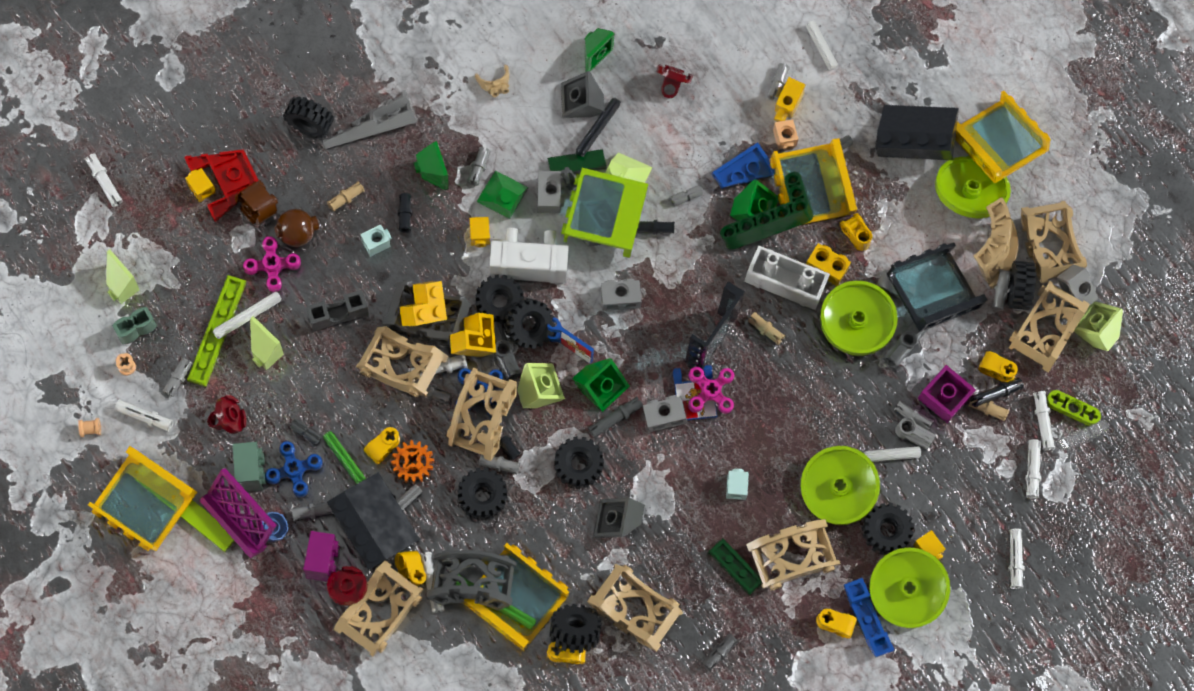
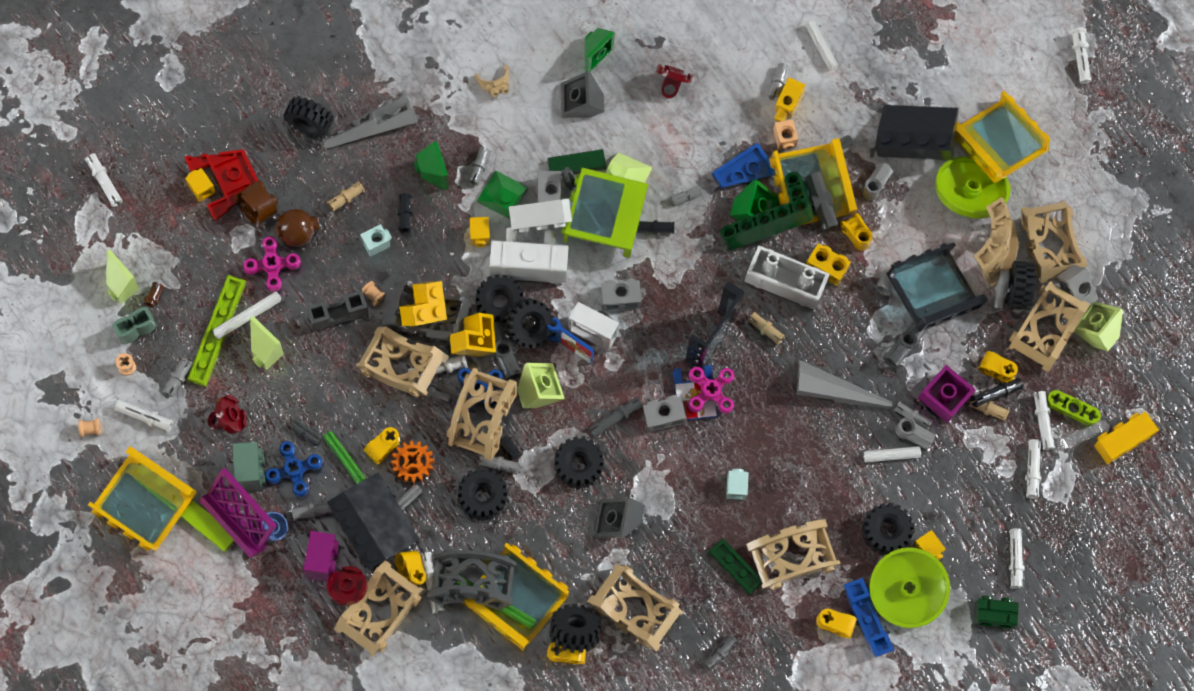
(151, 299): none -> reddish brown pin
(373, 293): none -> light nougat bush
(540, 215): none -> white wedge
(592, 326): none -> white window
(597, 127): black axle -> none
(601, 383): green slope -> none
(820, 384): none -> light grey wedge
(821, 201): none -> dark grey piece
(840, 485): lime dish -> none
(858, 318): lime dish -> none
(877, 181): none -> light grey piece
(996, 613): none -> dark green brick
(1078, 47): none -> white pin
(1125, 437): none -> yellow brick

